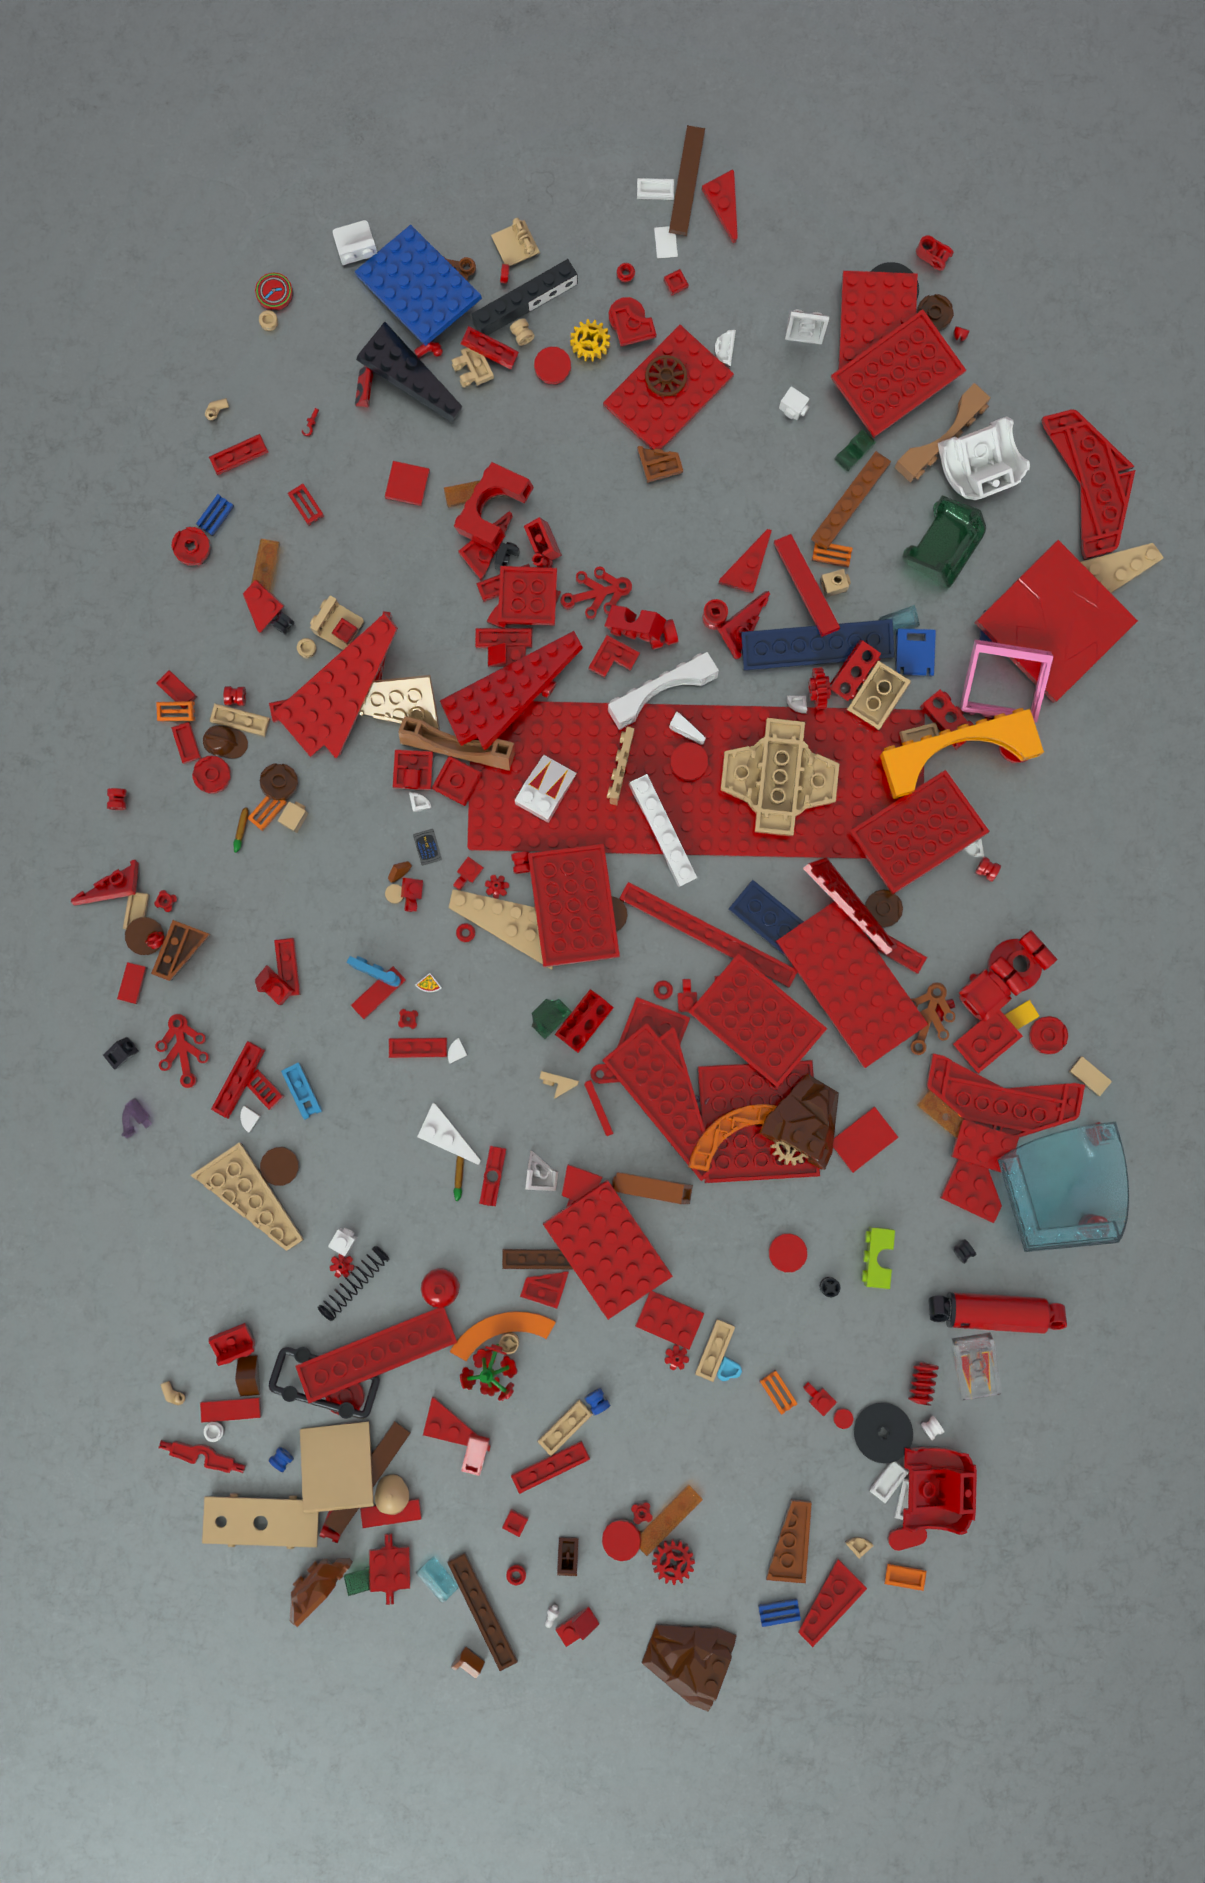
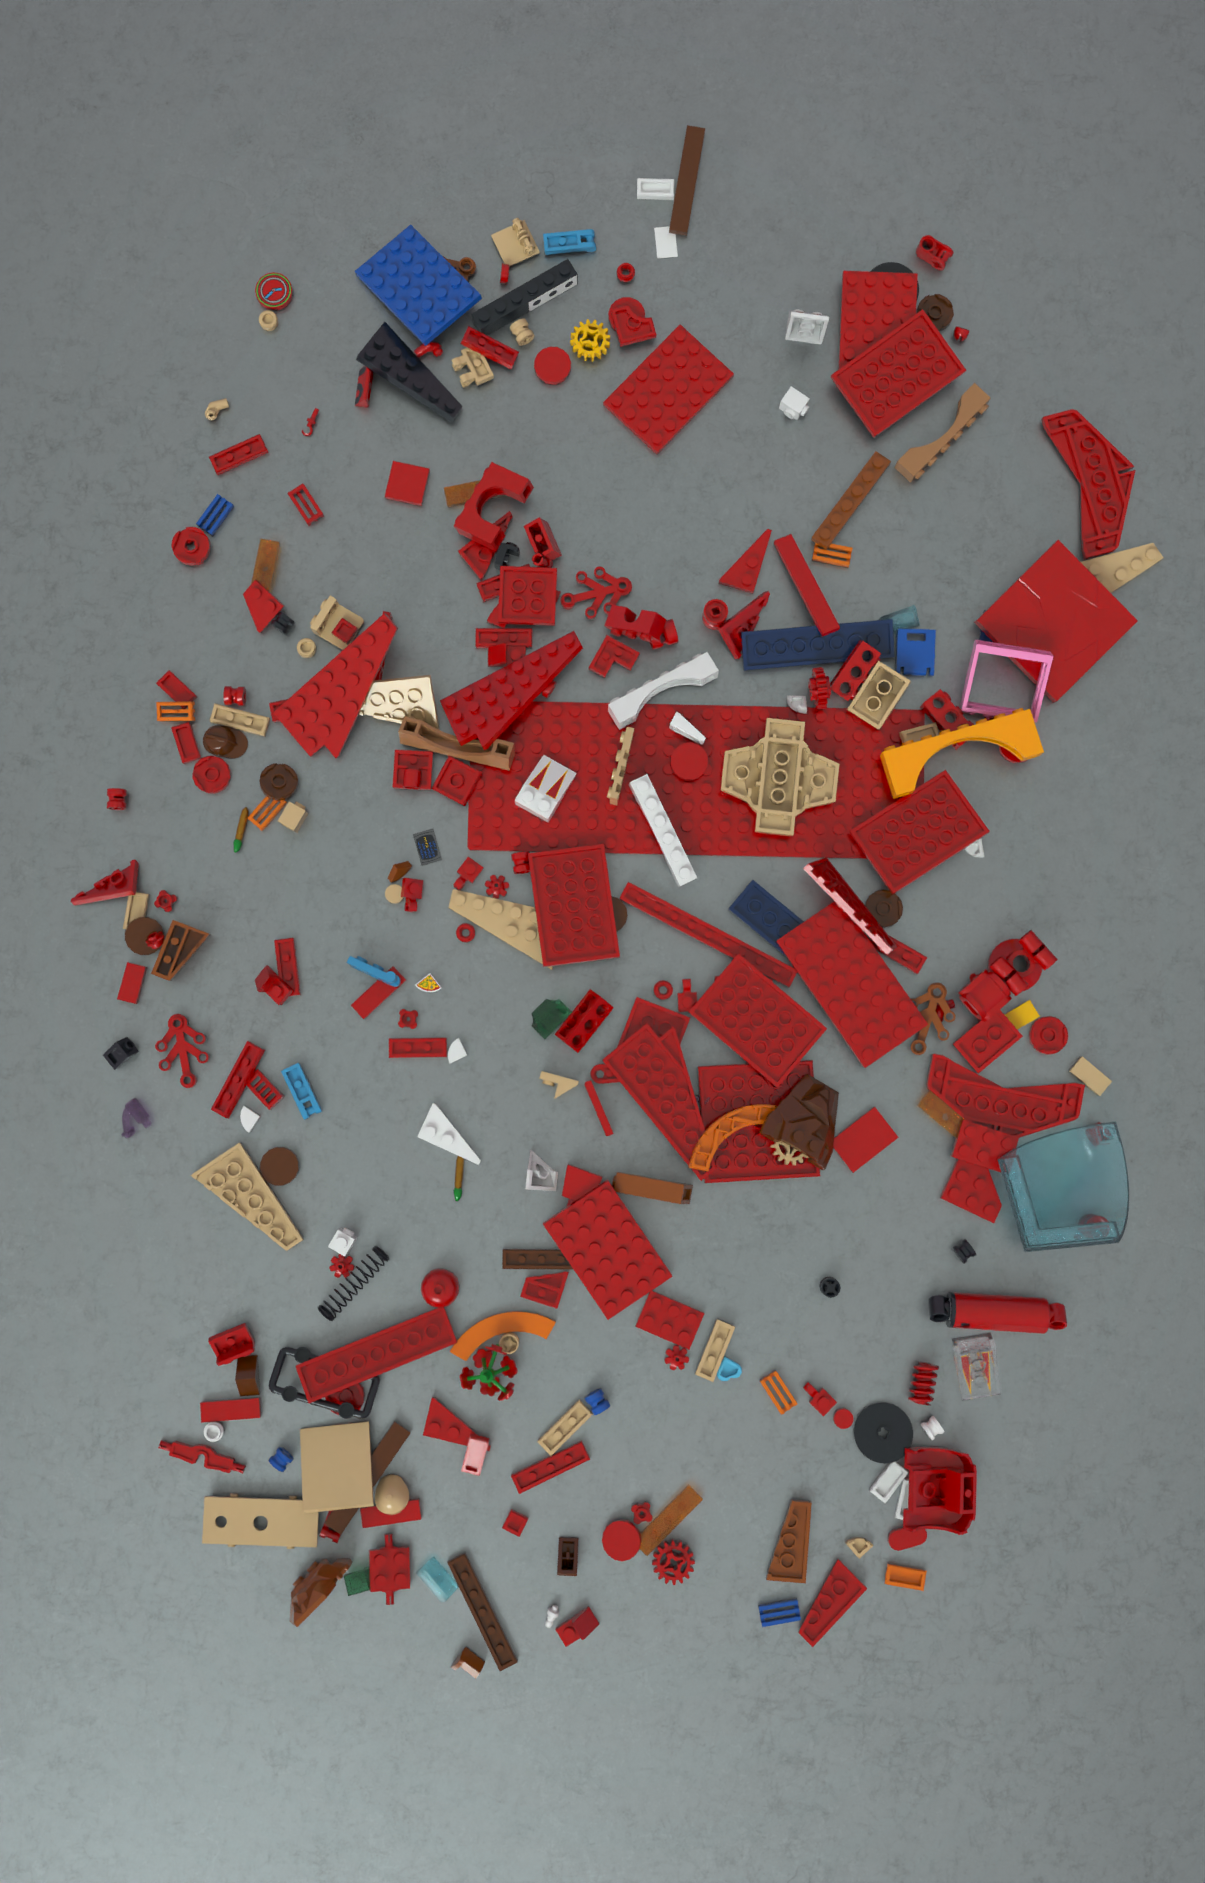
(171, 1395): tan arm -> none
(354, 242): white bracket -> none
(419, 802): white tile -> none
(491, 1188): red piece -> none
(519, 1580): red plate -> none
(569, 241): none -> dark azure plate
(659, 464): dark orange wing -> none
(666, 376): reddish brown wheel -> none
(676, 282): red tile -> none
(690, 1660): reddish brown wedge -> none
(722, 198): red wing -> none
(724, 347): white tile -> none
(787, 1252): red tile -> none
(835, 583): tan brick -> none
(855, 450): clear green slope -> none
(874, 1274): lime arch -> none
(947, 542): clear green windscreen -> none
(983, 460): white piece -> none
(988, 869): red wheel -> none

